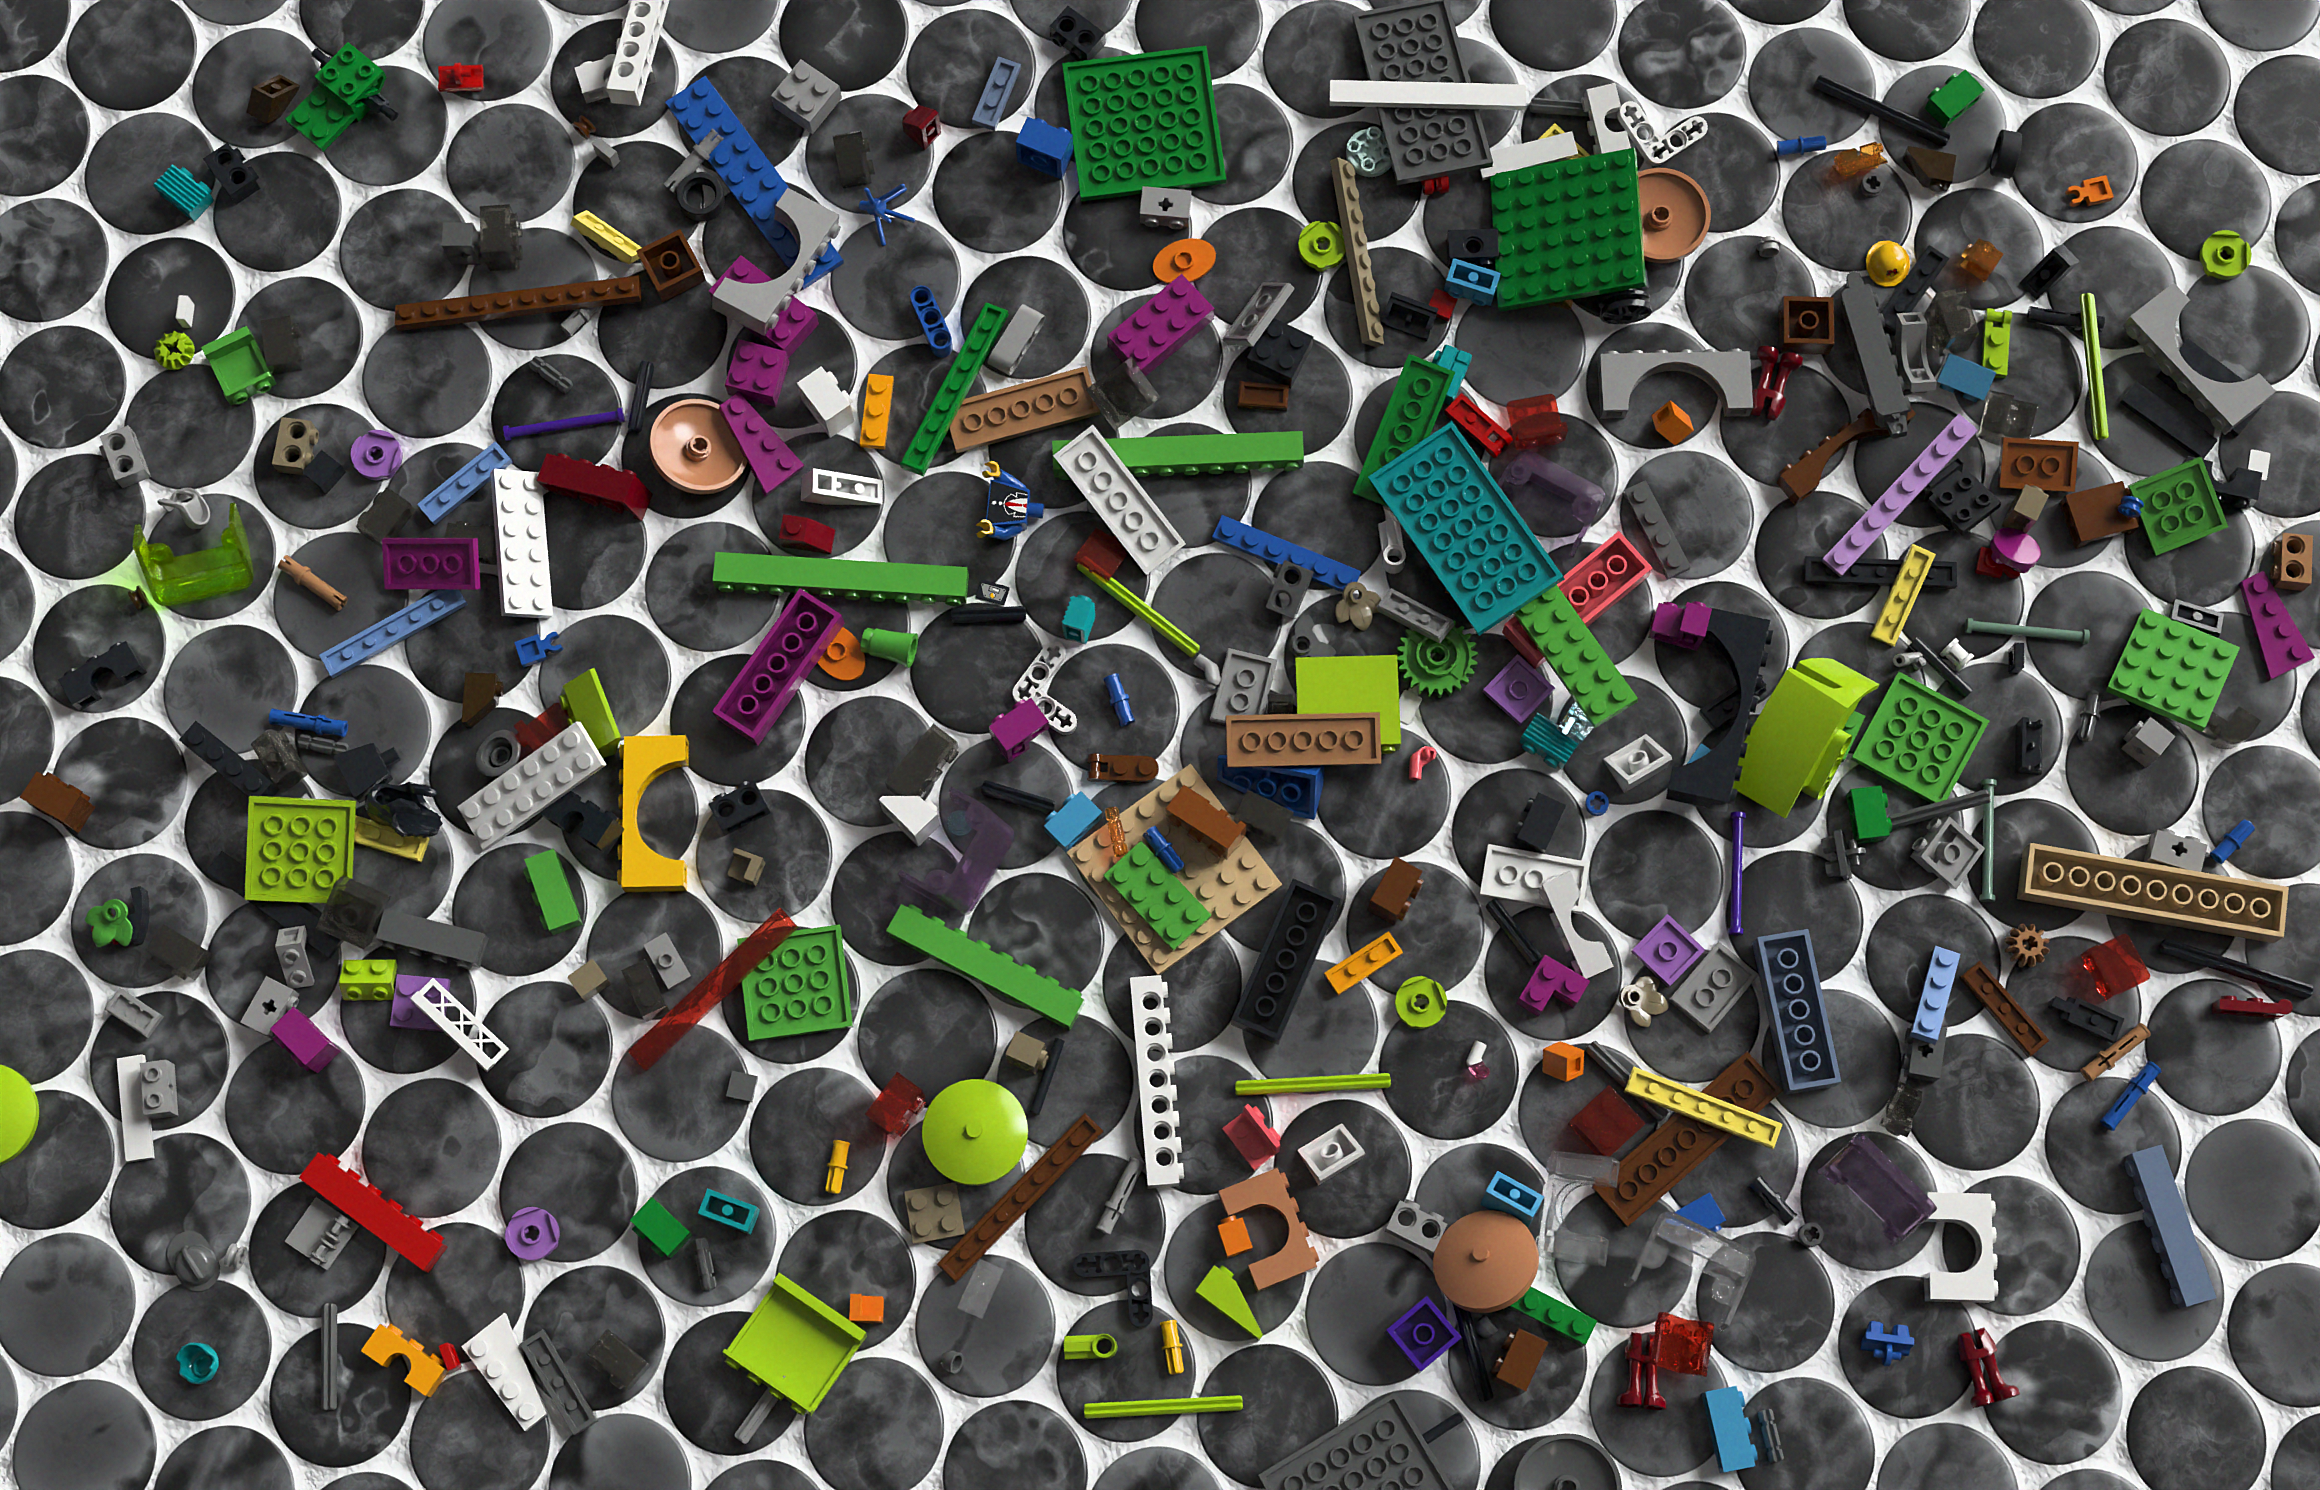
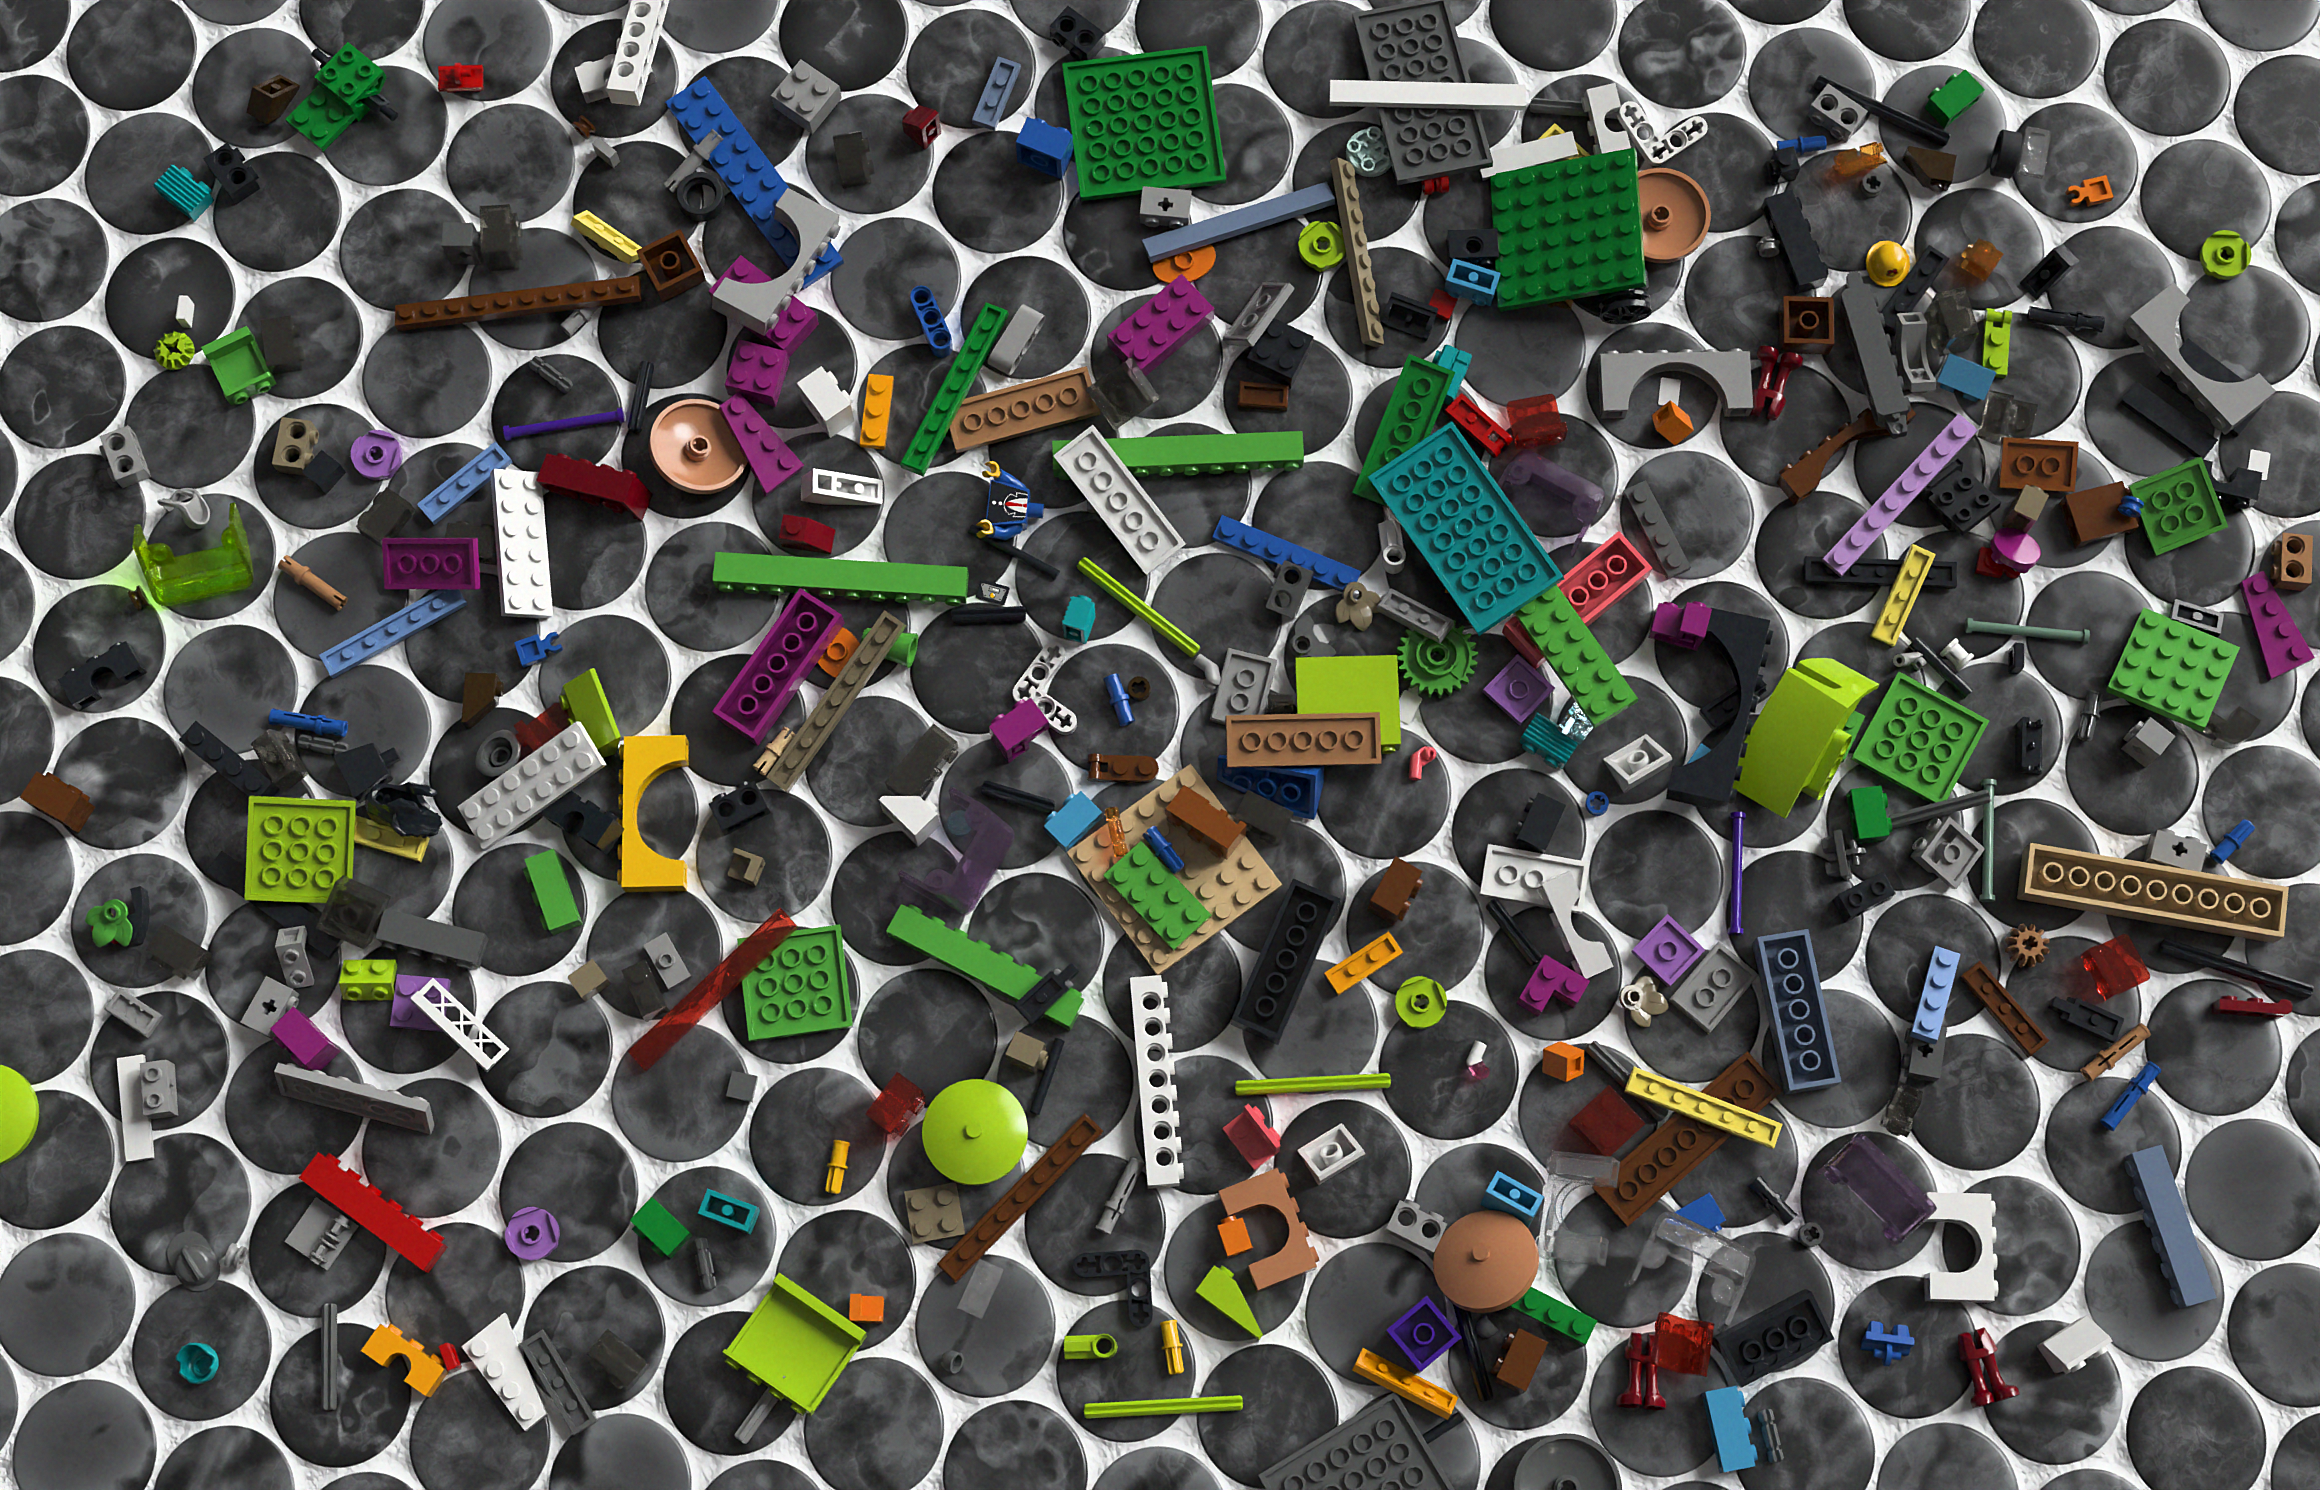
(354, 1098): none -> light grey plate
(774, 751): none -> tan pin
(836, 701): none -> dark tan plate
(877, 207): blue plant -> none
(1016, 553): none -> black bar
(1046, 993): none -> black hinge
(1101, 554): clear red piece -> none
(1138, 681): none -> dark brown bush
(1238, 222): none -> sand blue tile
(1405, 1383): none -> light orange tile
(1669, 391): none -> white sticker
(1773, 1337): none -> black slope
(1783, 166): none -> black brick
(1796, 245): none -> black brick
(1841, 108): none -> light grey brick
(1863, 897): none -> black brick
(2034, 152): none -> clear plate
(2074, 1344): none -> white slope
(2093, 366): lime axle -> none

